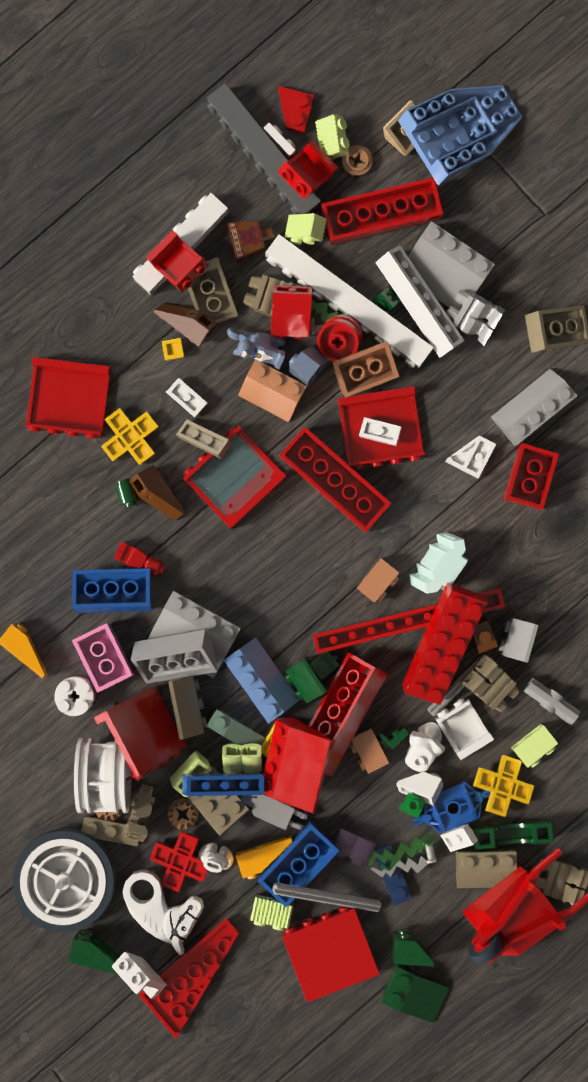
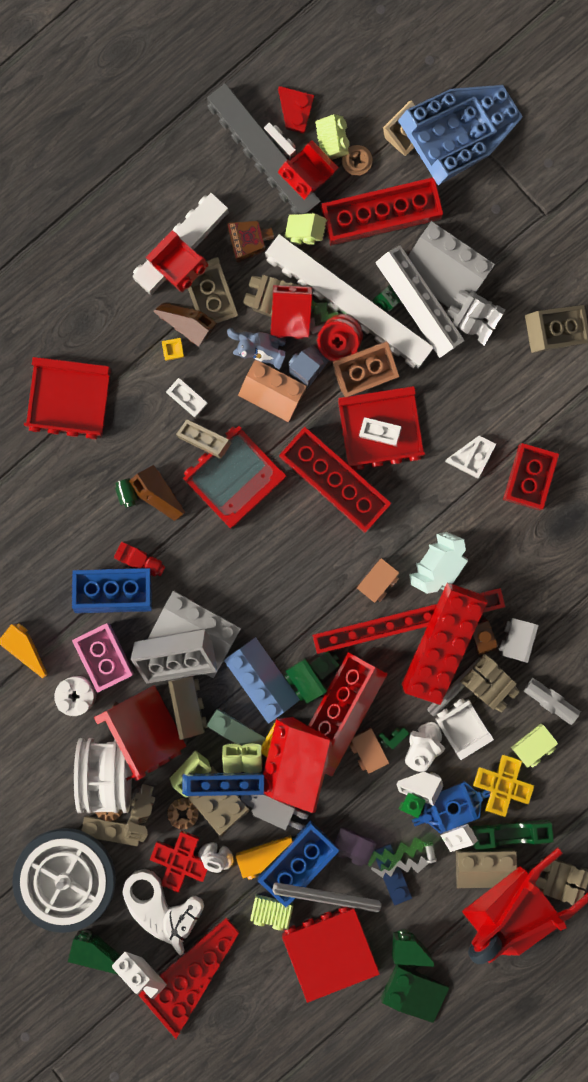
(129, 436): yellow plate -> none
(533, 406): light grey slope -> none

